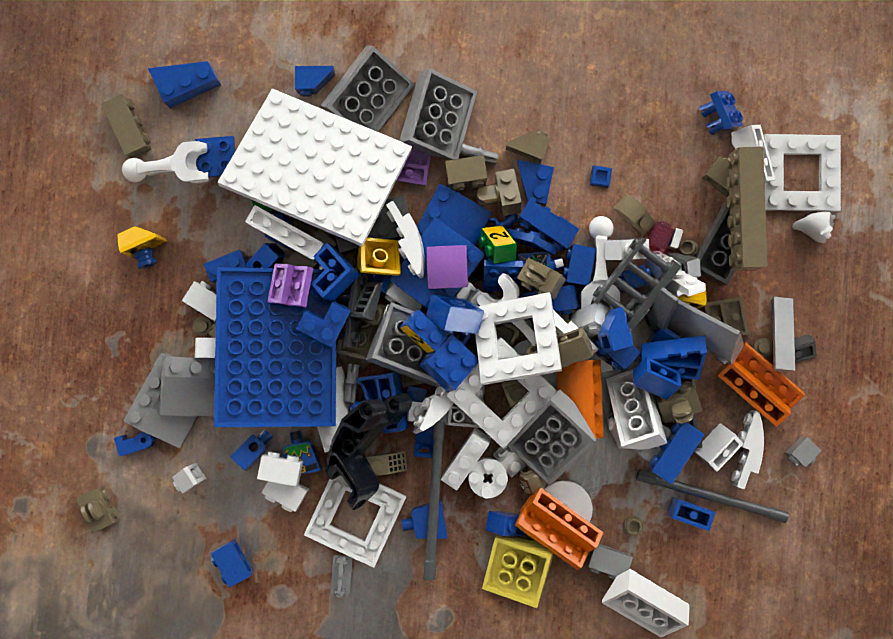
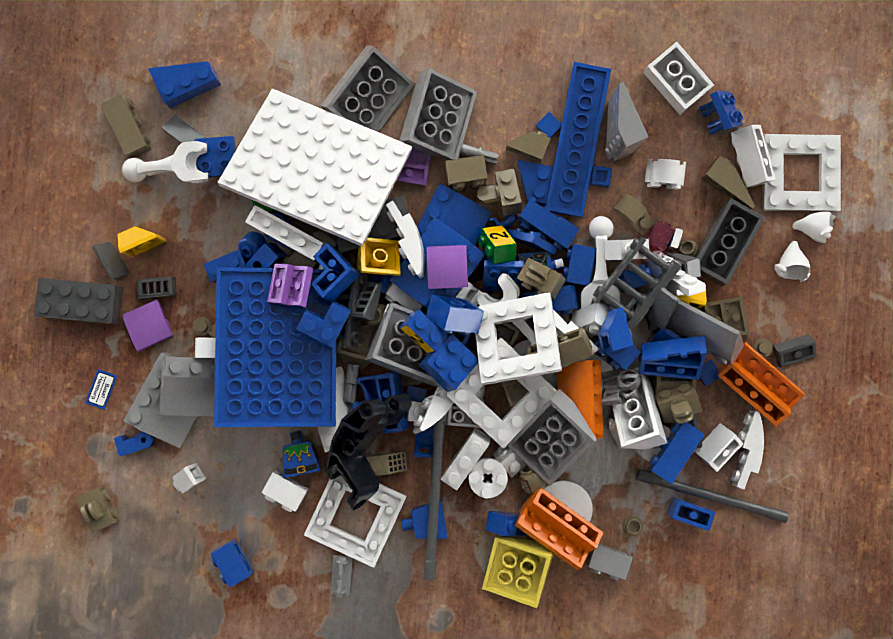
(78, 301): none -> dark grey brick
(101, 389): none -> sticker
(111, 260): none -> dark grey slope
(145, 258): blue wheel -> none
(147, 325): none -> medium lavender slope
(171, 287): none -> dark grey slope
(181, 131): none -> slope
(202, 299): white brick -> none
(245, 457): blue torso -> none
(251, 244): none -> blue head
(280, 469): white brick -> none
(312, 79): blue slope -> none
(548, 125): none -> blue tile
(578, 139): none -> blue plate
(615, 384): none -> light grey piece
(623, 126): none -> light grey slope
(647, 604): white slope -> none
(656, 378): blue brick -> none
(665, 172): none -> white brick
(678, 78): none -> white brick
(709, 373): none -> blue tile
(747, 209): dark tan brick -> none
(783, 334): light grey tile -> none
(793, 264): none -> white hat
(803, 452): light grey brick -> none

